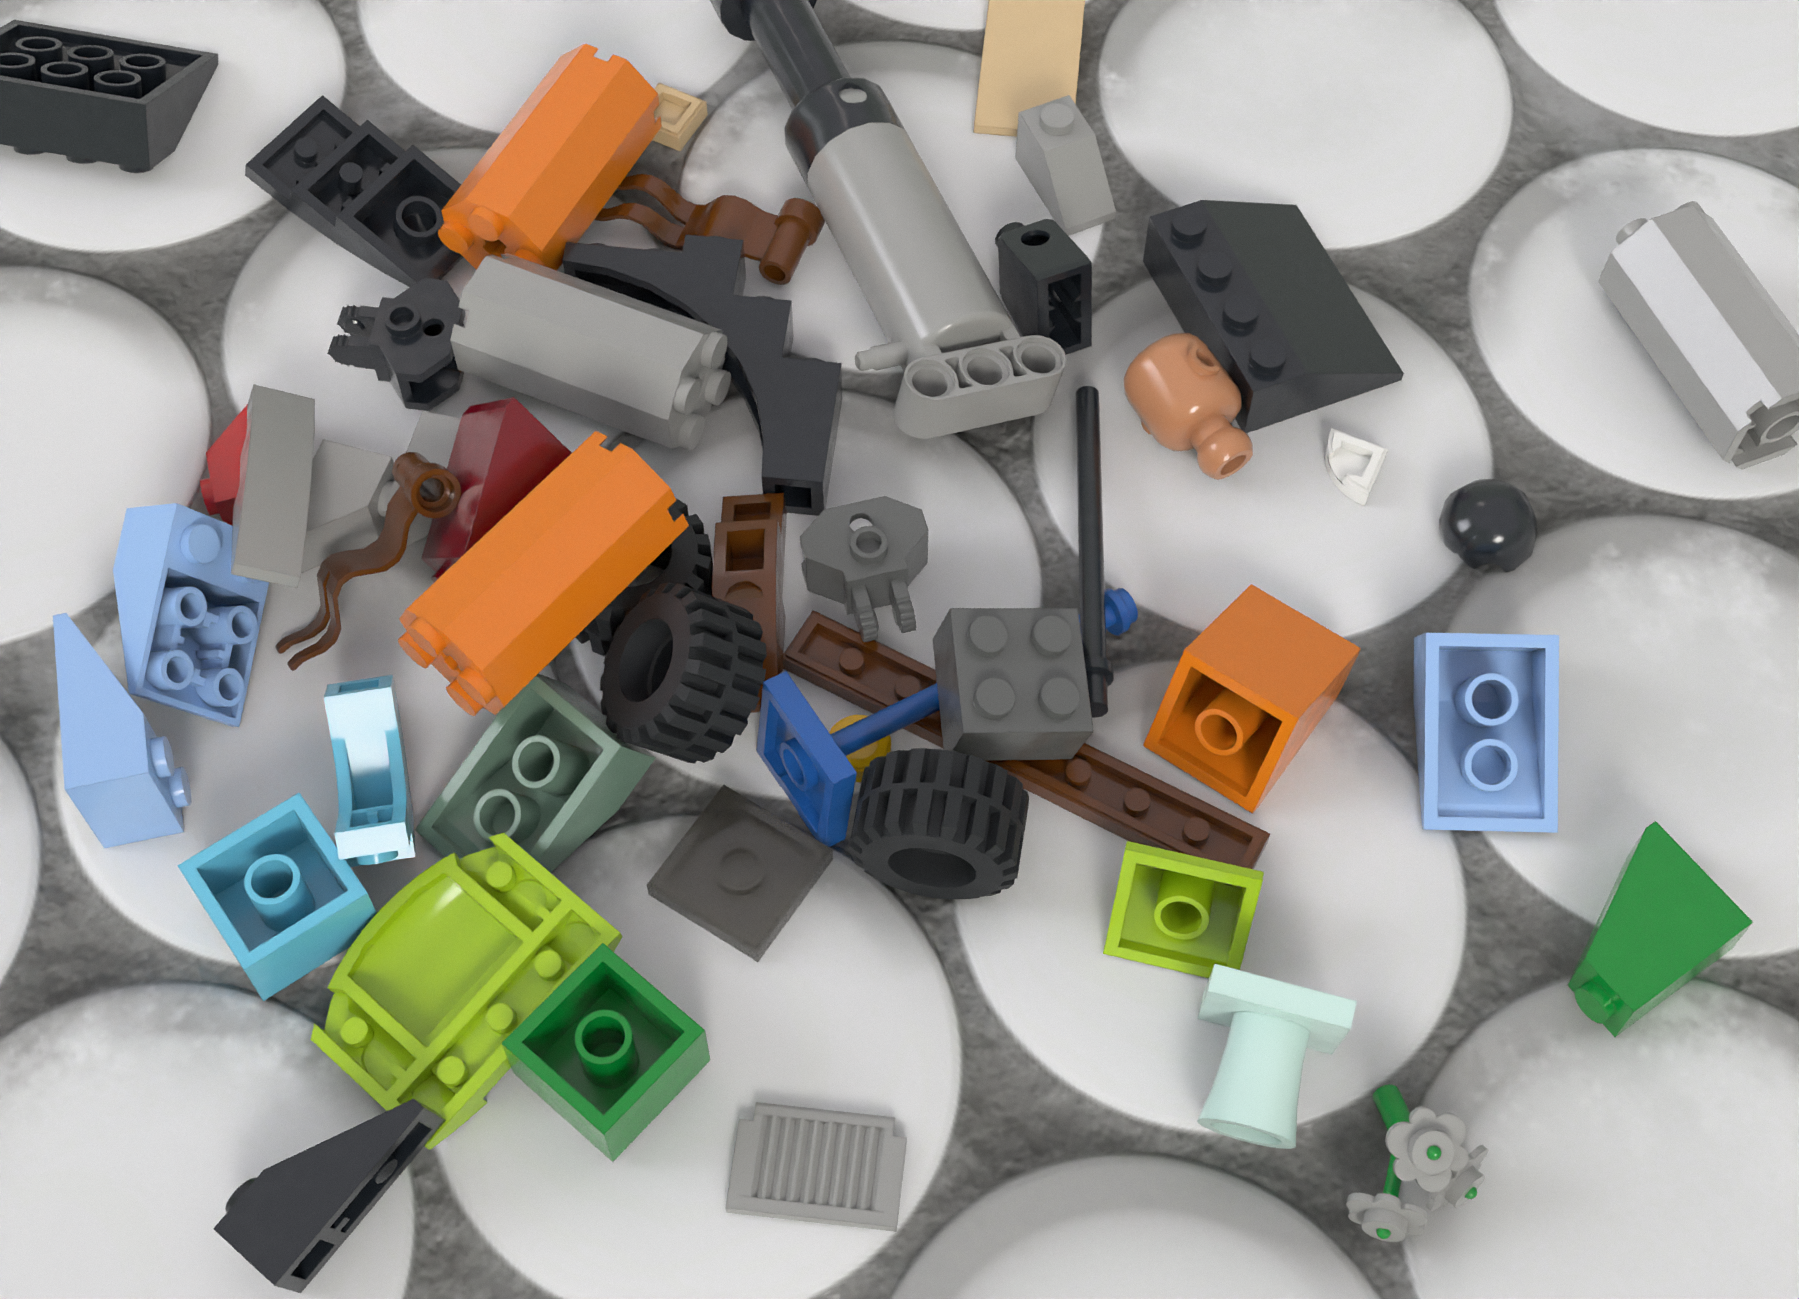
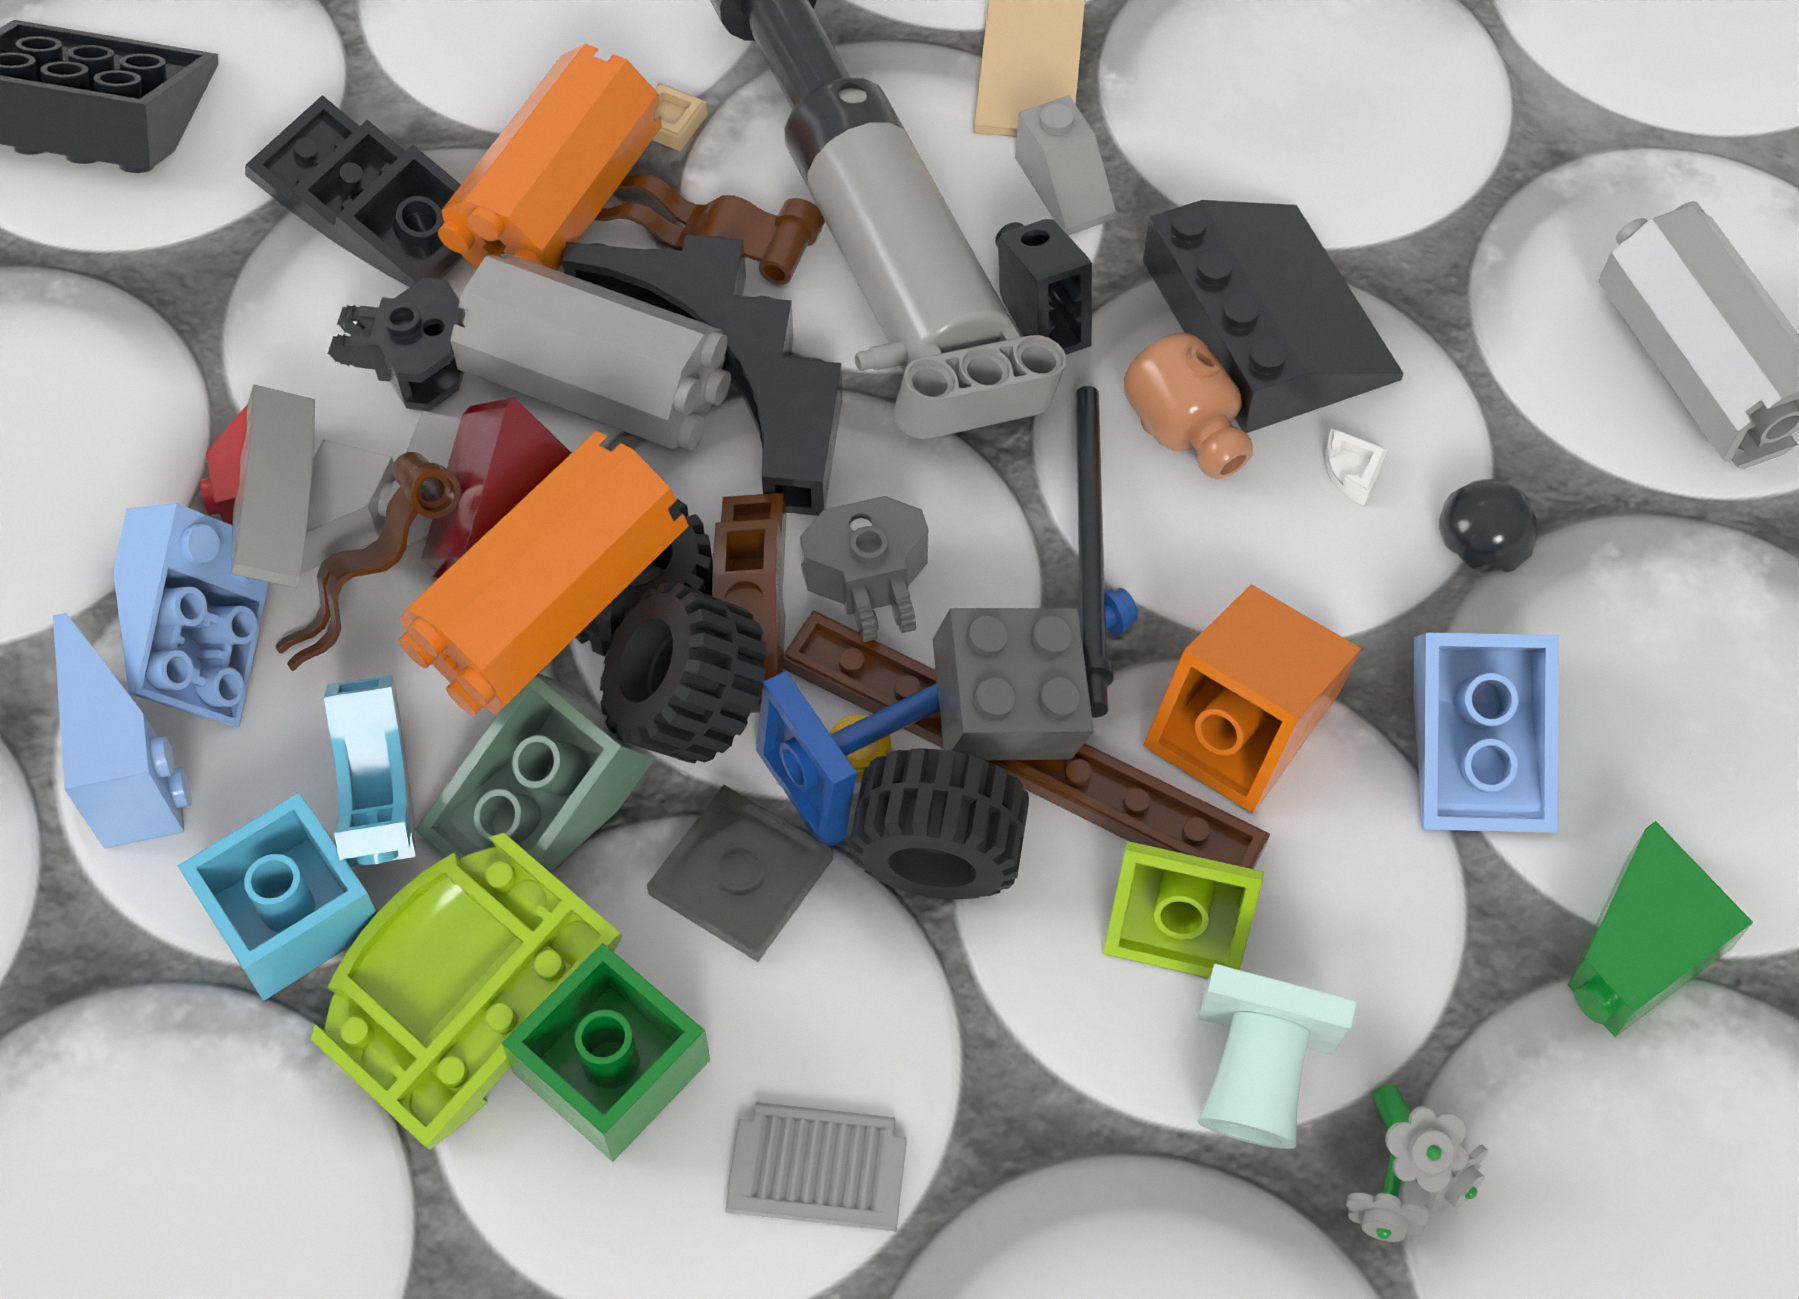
(312, 1202): black slope -> none

